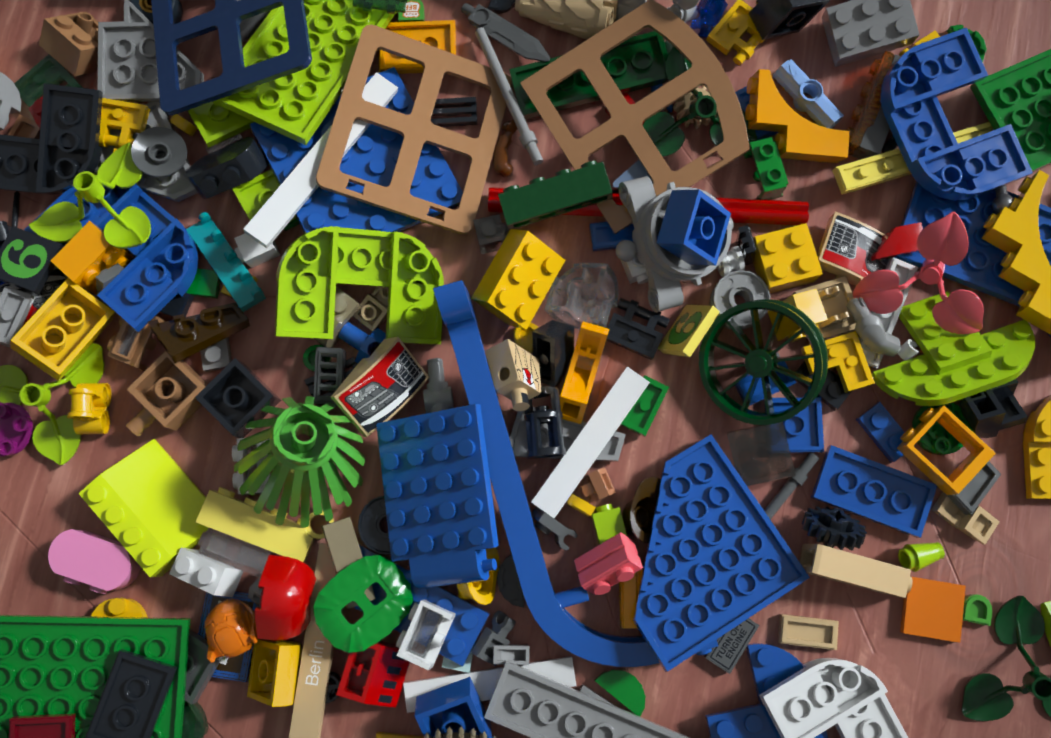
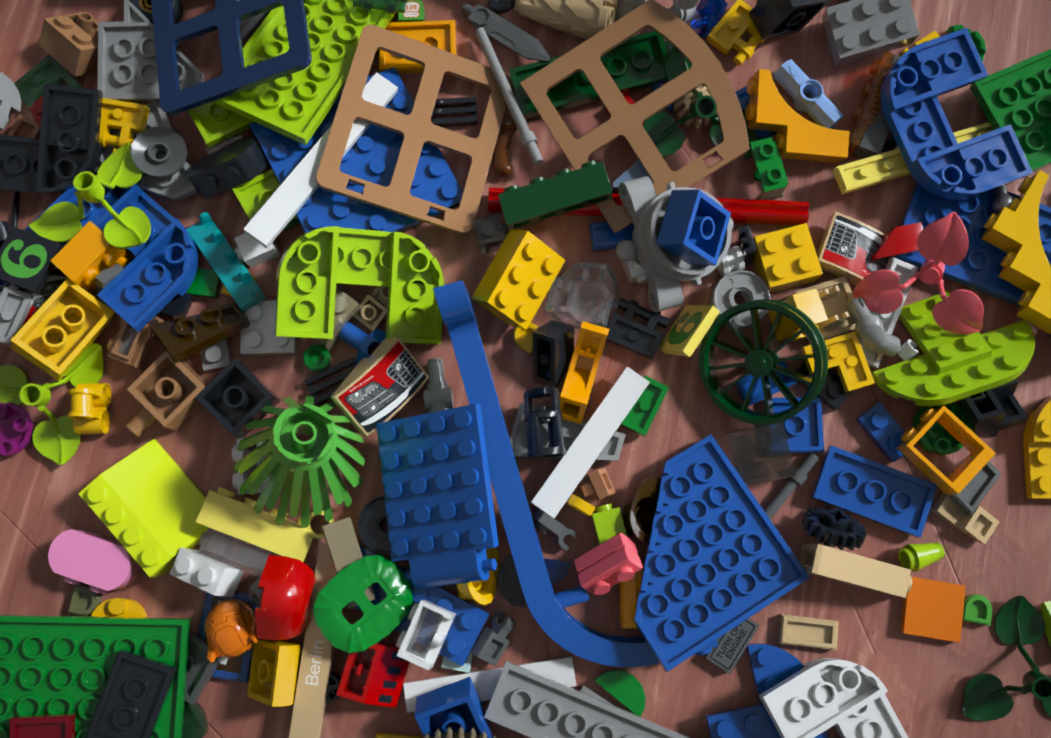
(84, 601): none -> olive tile
(183, 124): yellow tile -> none
(259, 336): none -> white plate
(319, 376): dark grey slope -> none
(513, 653): light grey piece -> none
(514, 373): tan torso -> none
(556, 569): none -> clear blue tile

